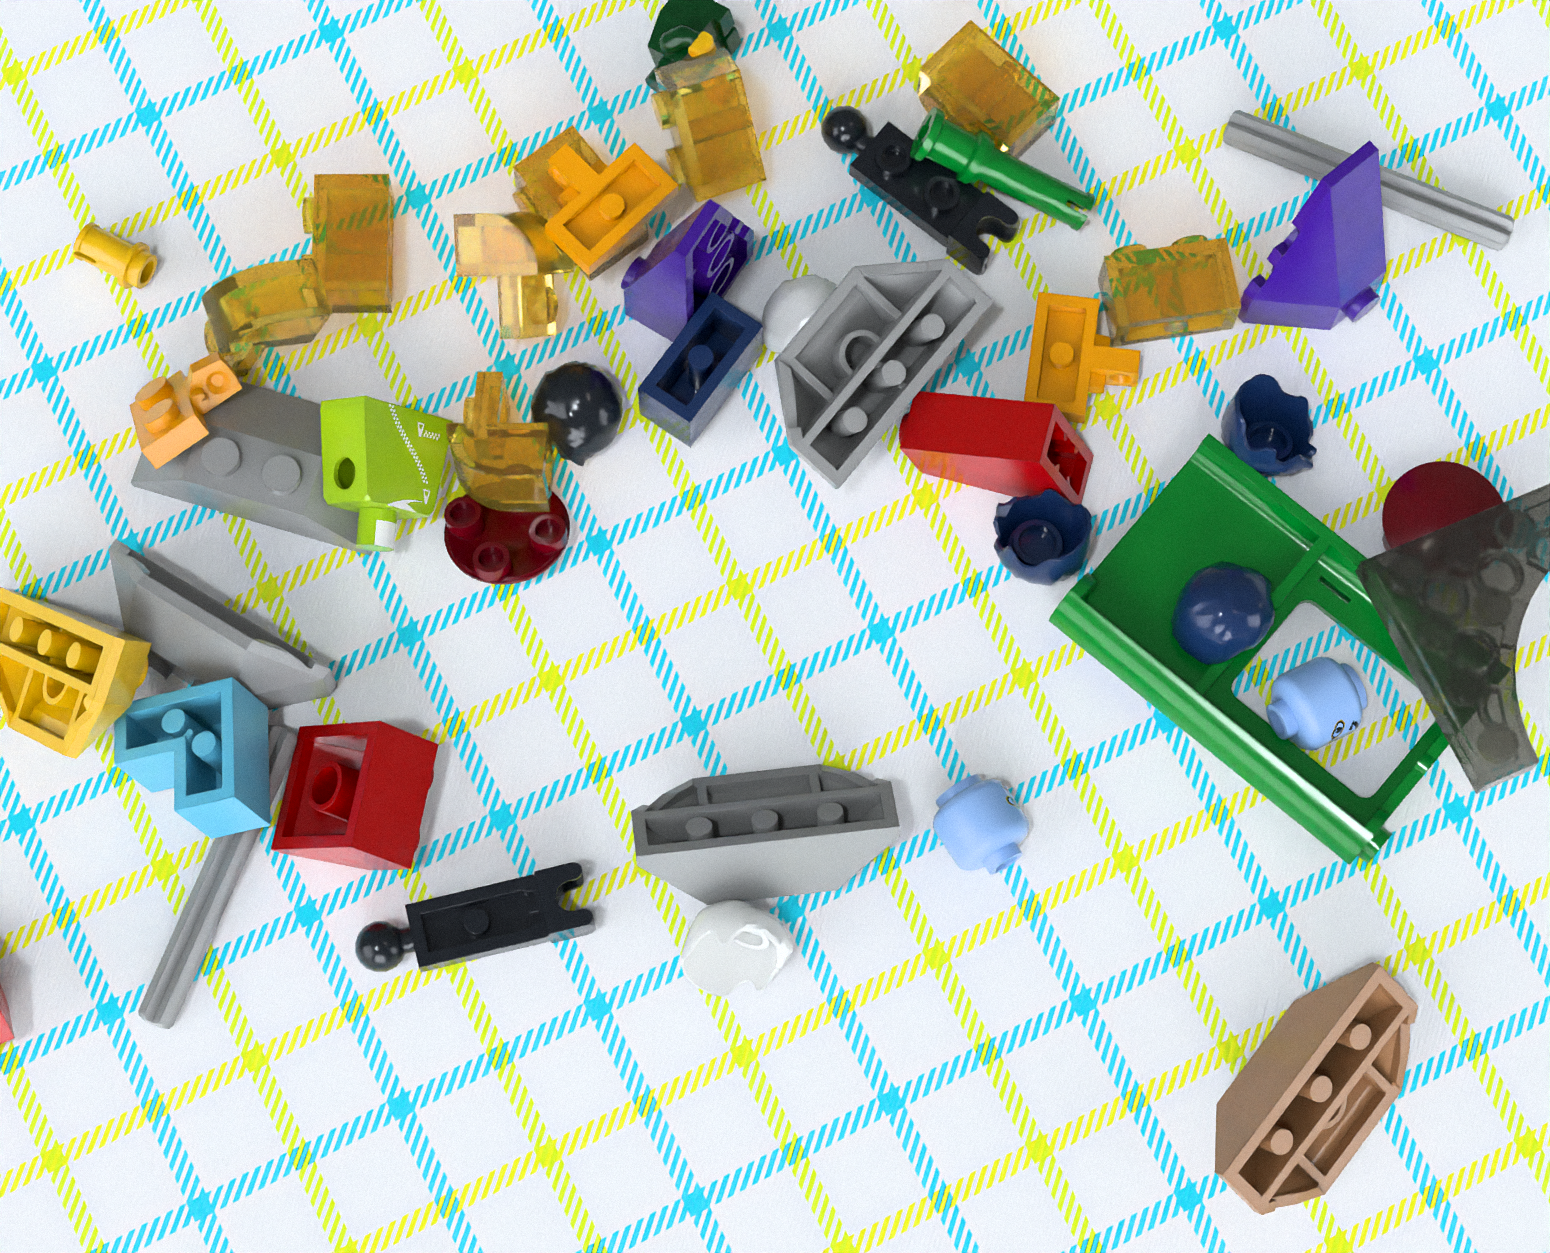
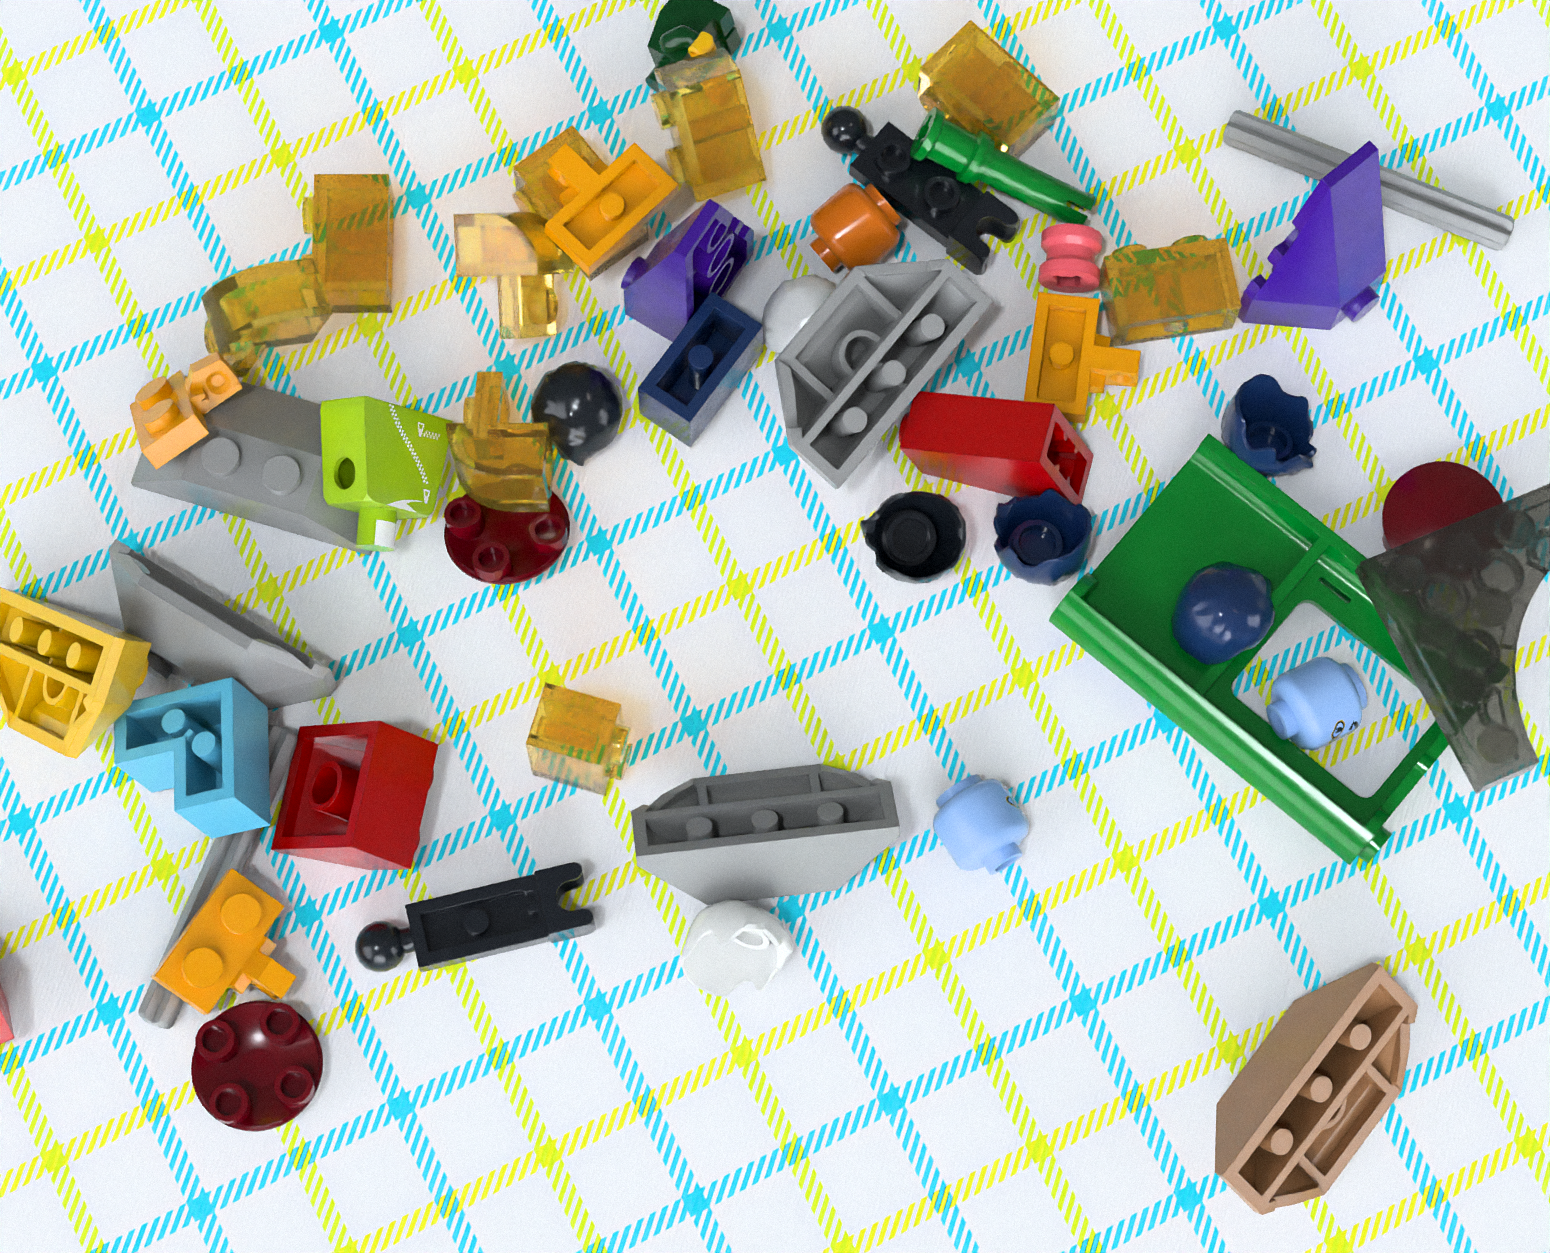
(128, 262): yellow pin -> none
(226, 947): none -> light orange hinge
(256, 1065): none -> dark red dish
(578, 740): none -> clear yellow brick
(854, 227): none -> orange head
(916, 536): none -> black hair
(1070, 258): none -> coral wheel

